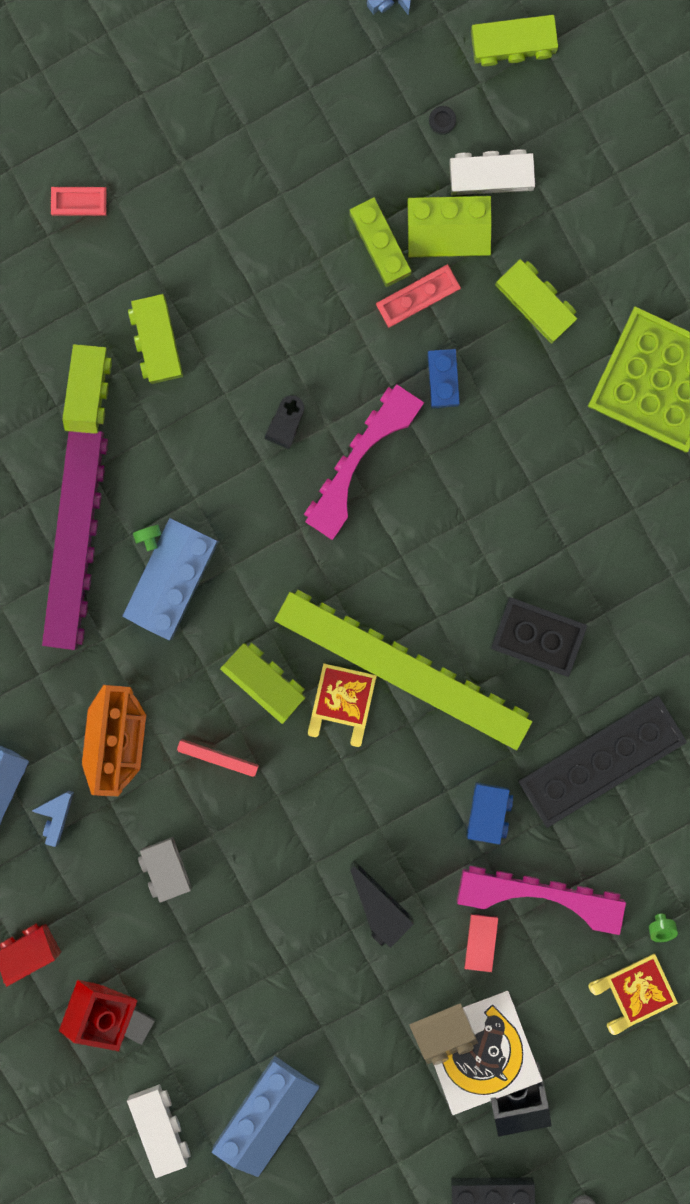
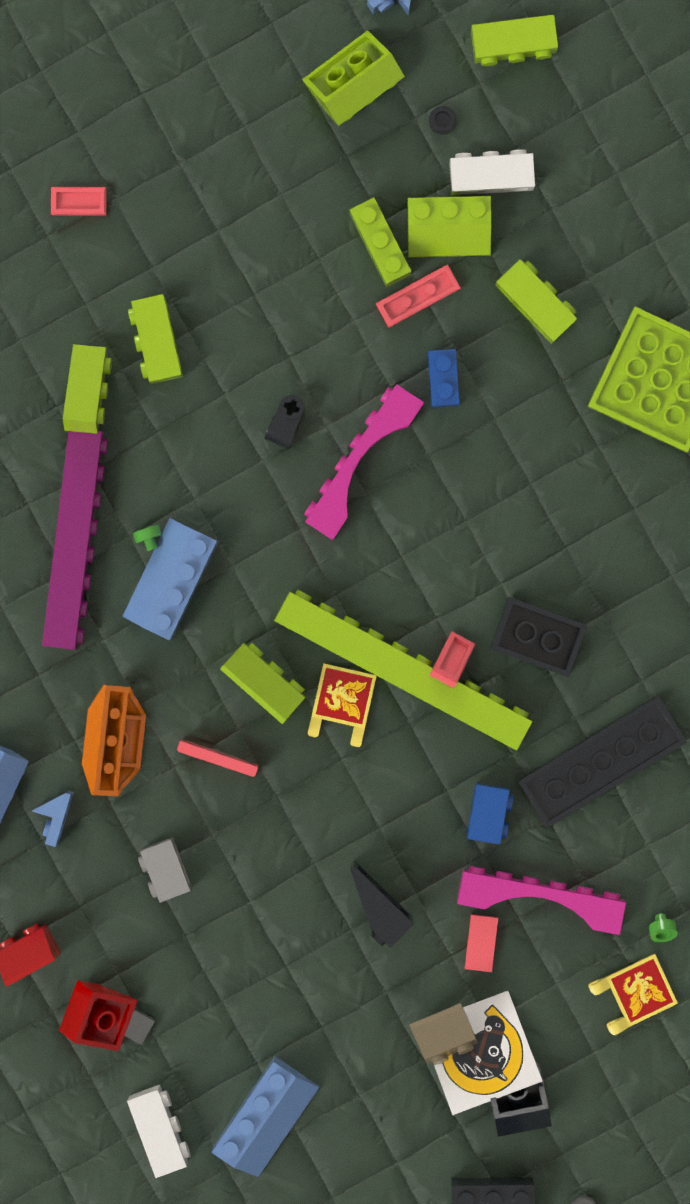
(353, 78): none -> lime slope
(452, 659): none -> coral tile

